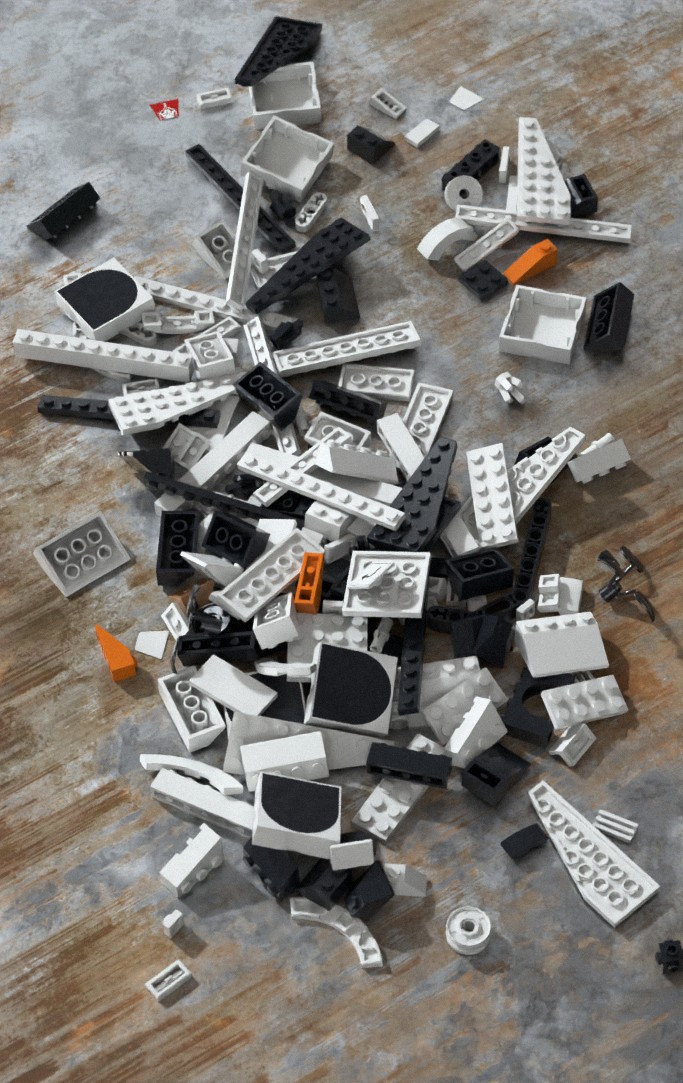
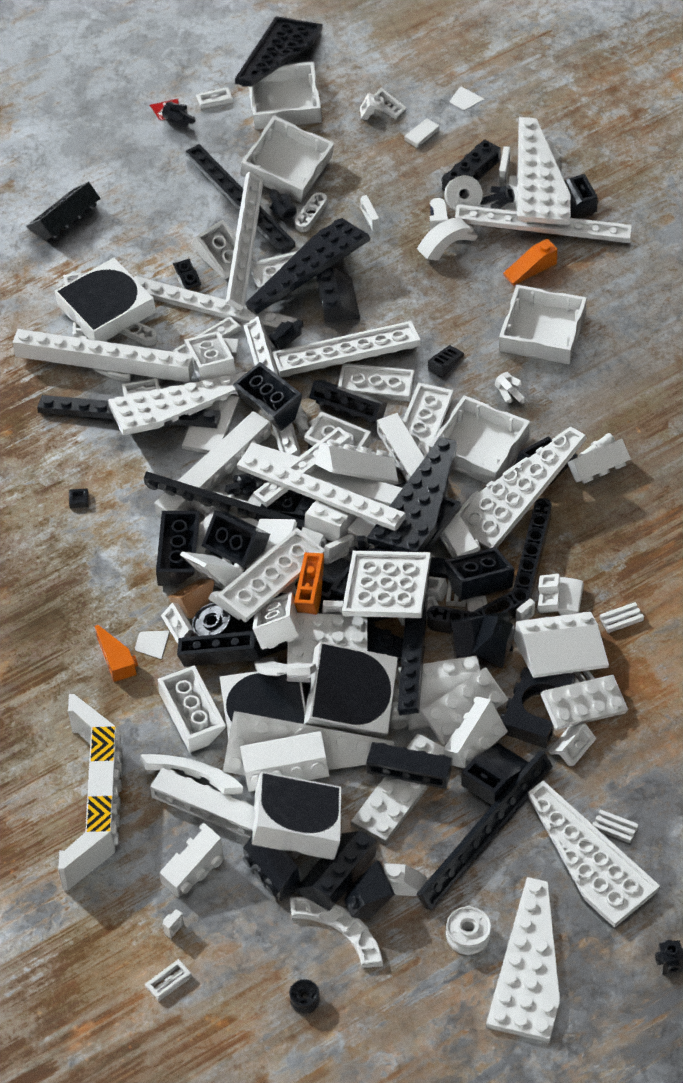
(78, 498): none -> black tile
(81, 554): white slope -> none
(103, 794): none -> white slope
(152, 460): black wedge -> none
(177, 113): none -> black rock
(178, 324): white slope -> none
(186, 274): none -> black slope
(187, 446): white slope -> none
(208, 624): black plant -> none
(232, 687): white tile -> none
(259, 261): white plate -> none
(297, 992): none -> black wheel
(351, 854): white slope -> none
(368, 144): black slope -> none
(370, 104): none -> white bracket
(371, 575): white piece -> none
(381, 635): white pin -> none
(437, 212): none -> white leg
(441, 369): none -> black slope
(483, 280): black plate -> none
(484, 830): none -> black plate
(485, 439): none -> white tile
(486, 245): white tile -> none
(492, 497): white plate -> none
(503, 196): none -> black rock
(523, 840): black slope -> none
(527, 986): none -> white wing
(609, 320): black slope -> none
(613, 587): black plant -> none
(619, 615): none -> white tile

